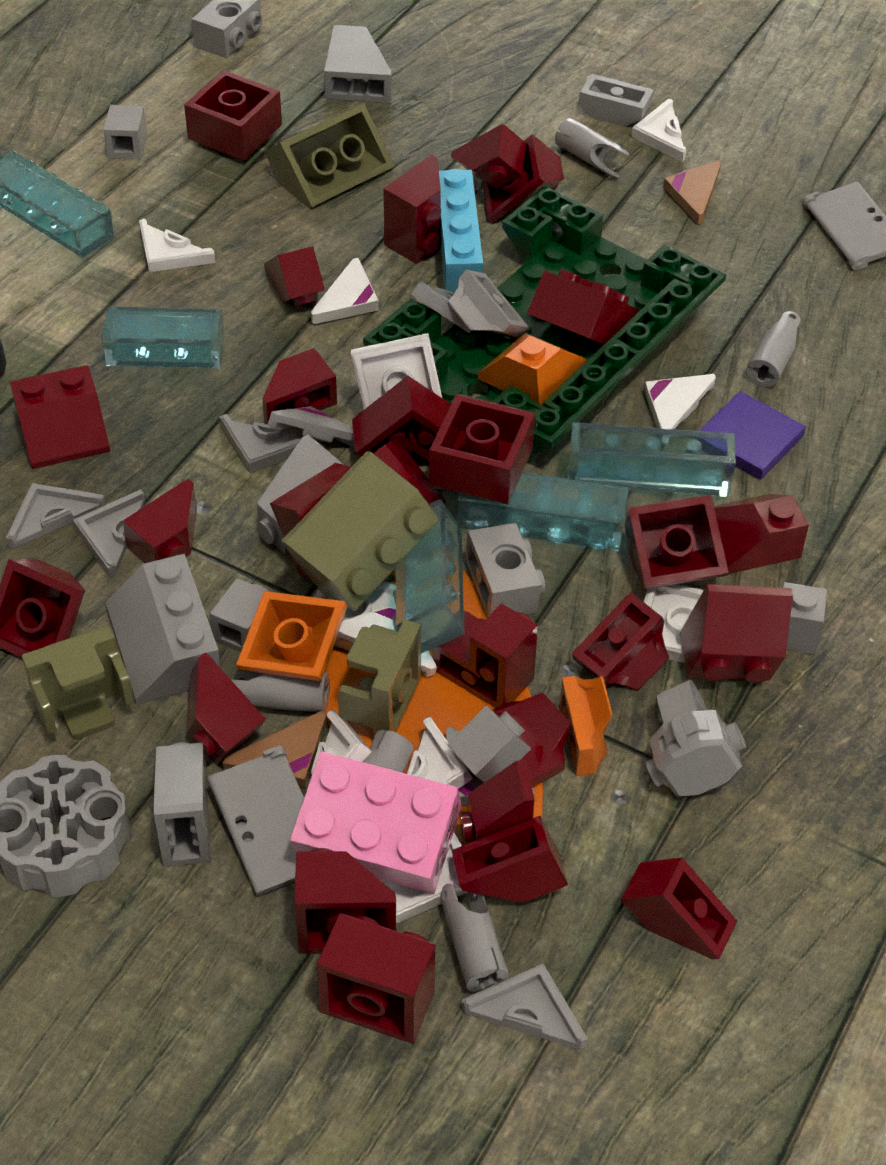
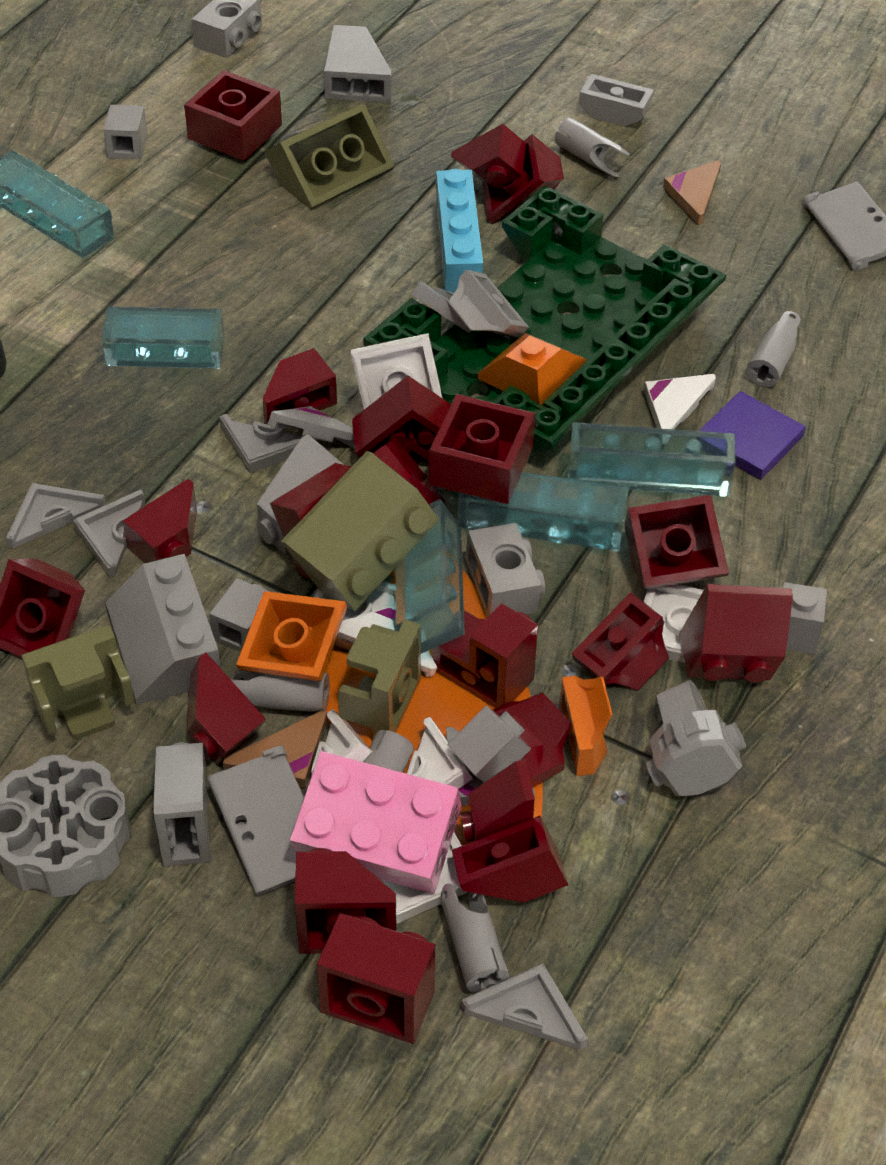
(60, 416): dark red slope -> none
(171, 250): white tile -> none
(296, 276): dark red slope -> none
(347, 296): white tile -> none
(414, 211): dark red slope -> none
(581, 305): dark red slope -> none
(661, 131): white tile -> none
(679, 906): dark red slope -> none
(761, 531): dark red slope -> none

